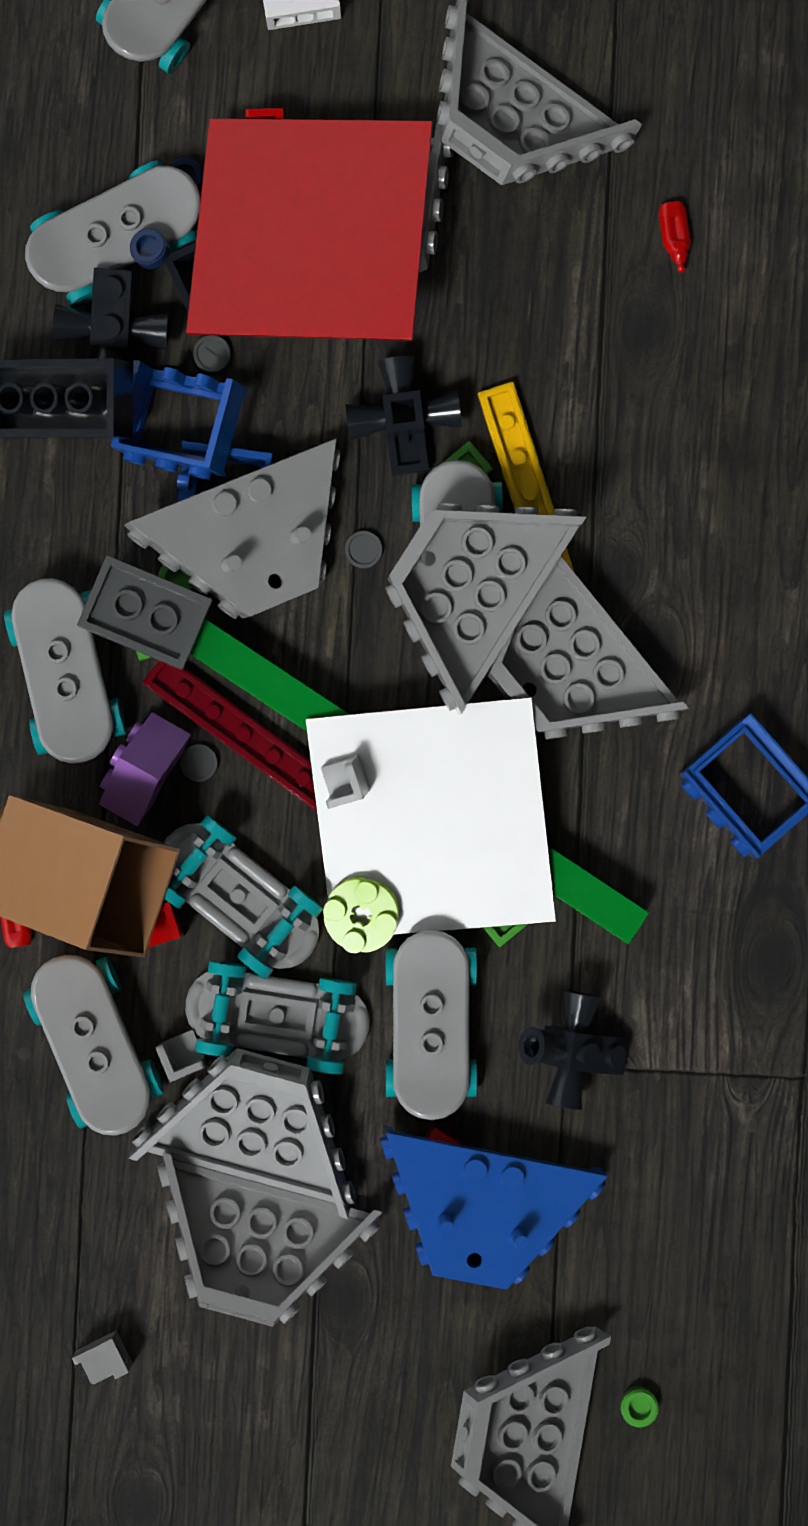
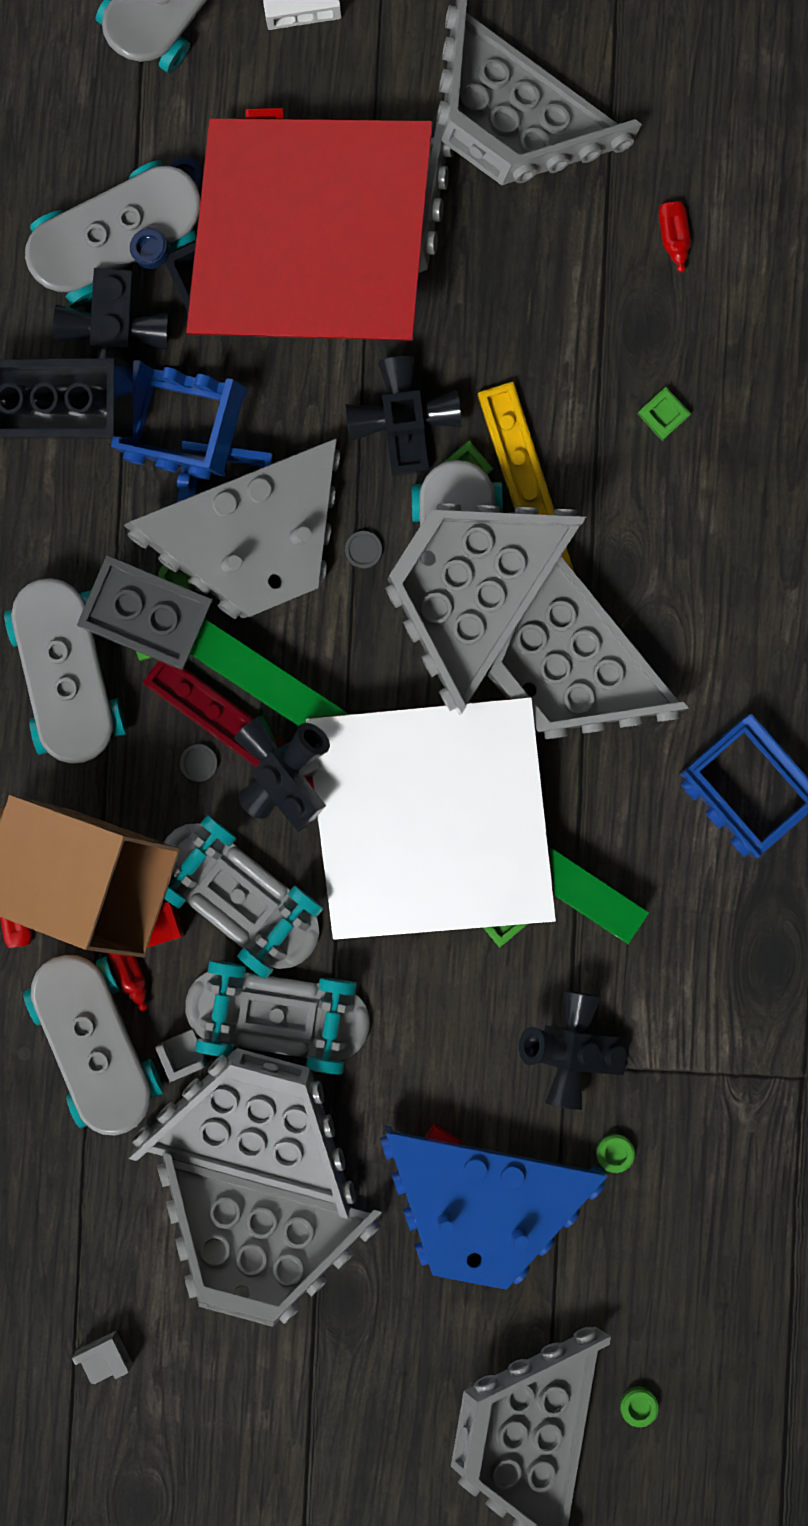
(129, 977): none -> red piece
(142, 768): medium lavender brick -> none
(212, 354): dark grey piece -> none
(283, 772): none -> black brick
(345, 781): light grey panel -> none
(354, 934): plate -> none
(431, 1024): light grey piece -> none
(615, 1153): none -> bright green tile
(664, 413): none -> bright green tile

